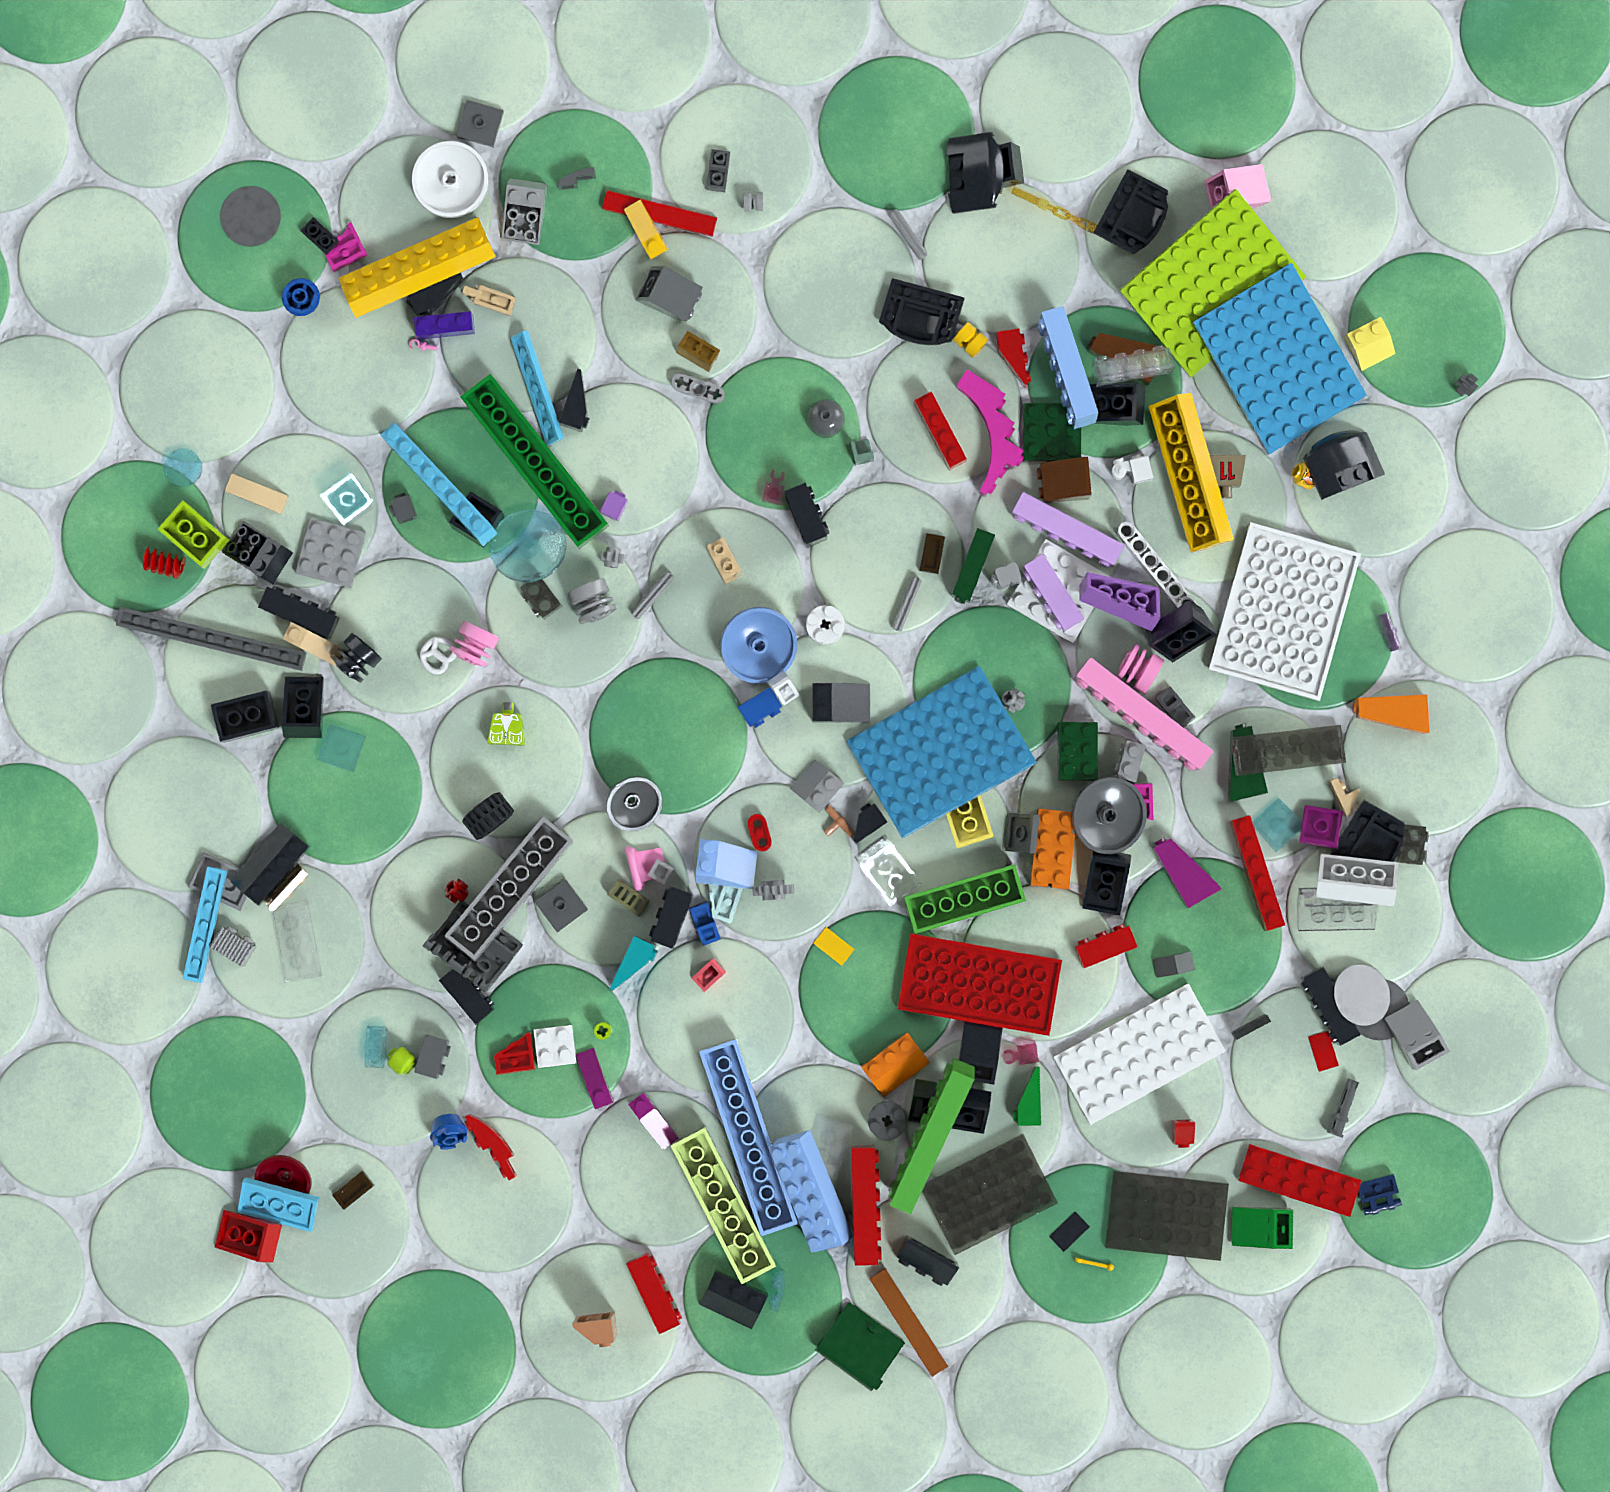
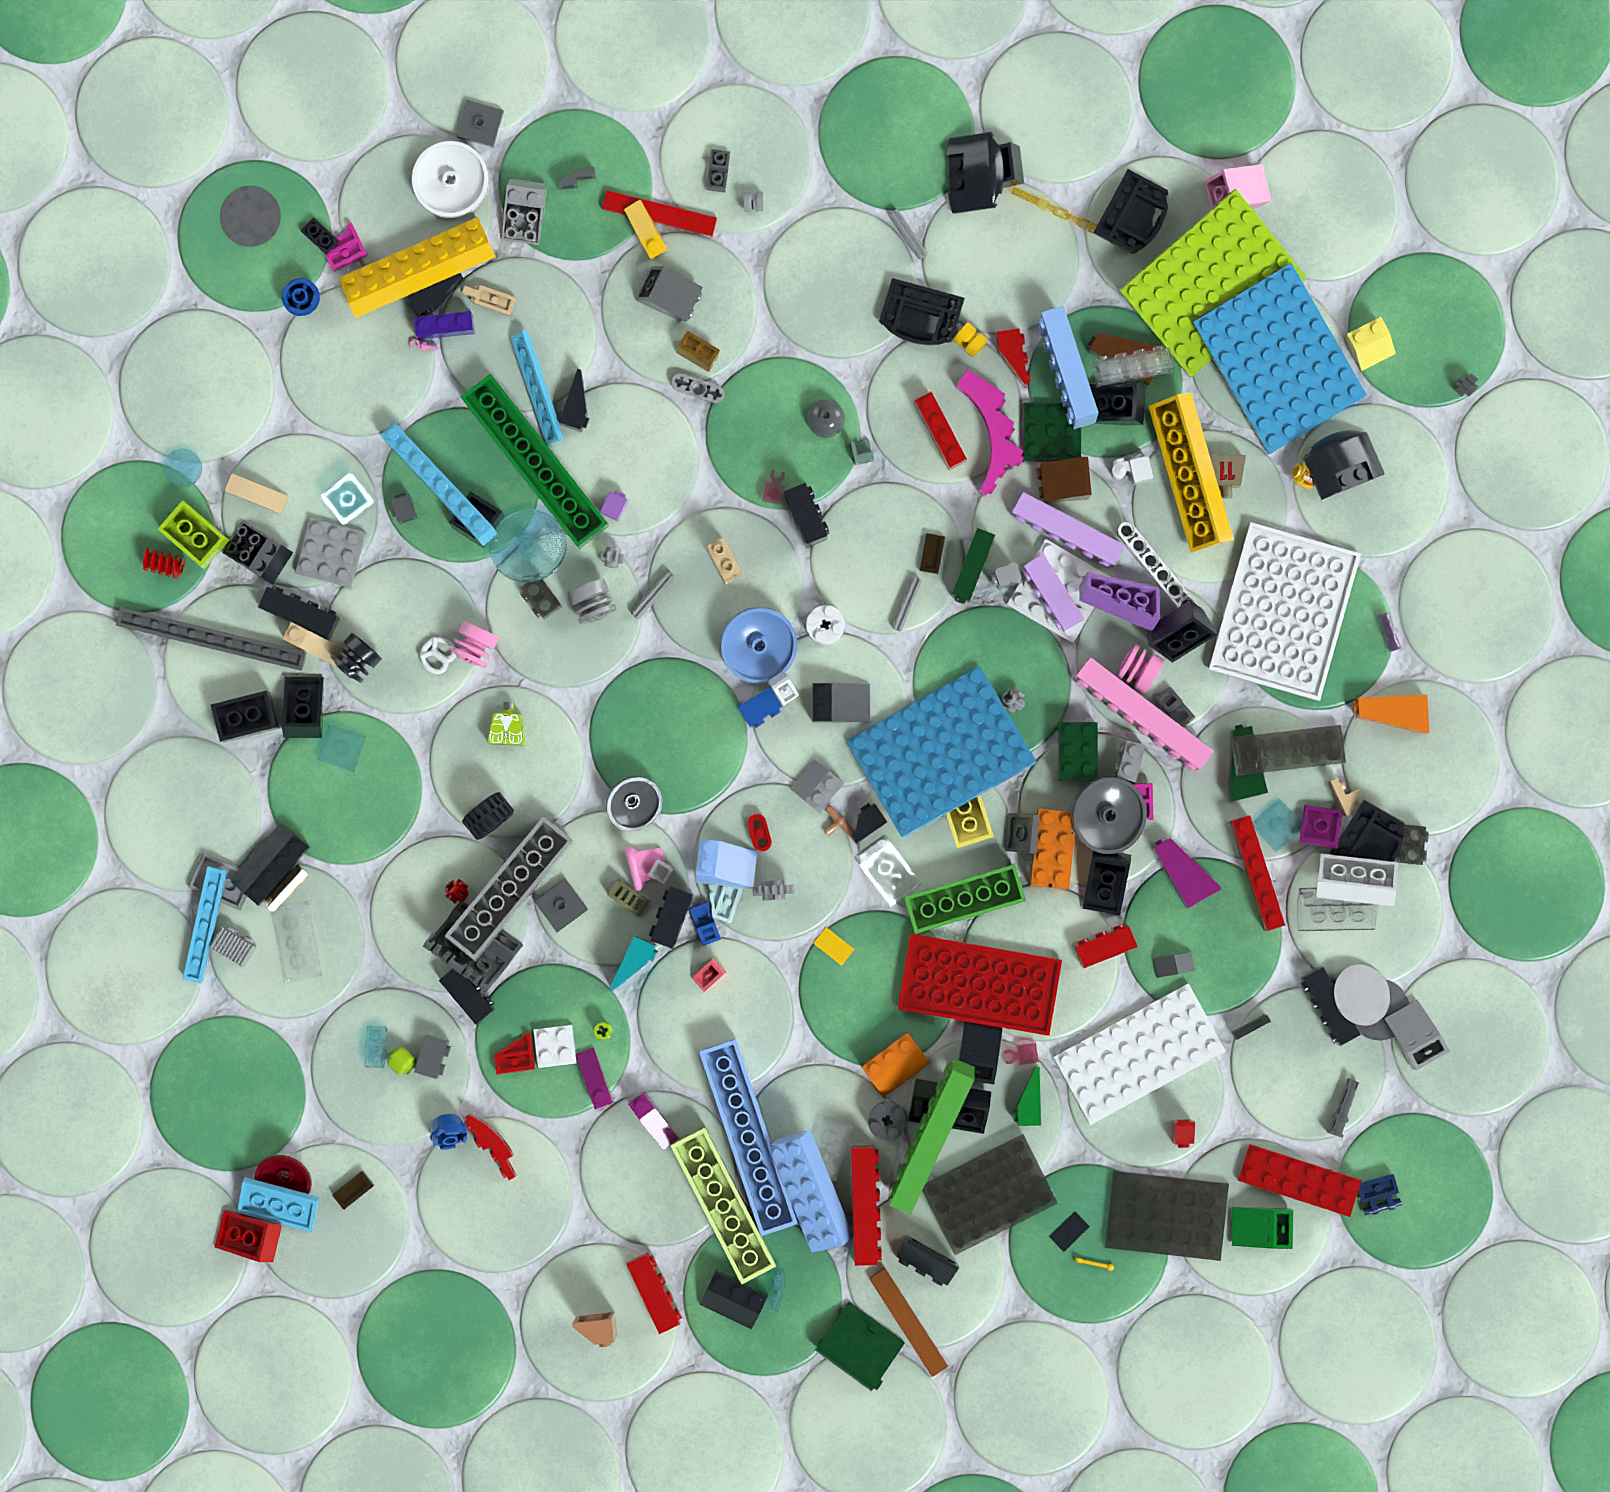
(1323, 1051): red sticker -> none

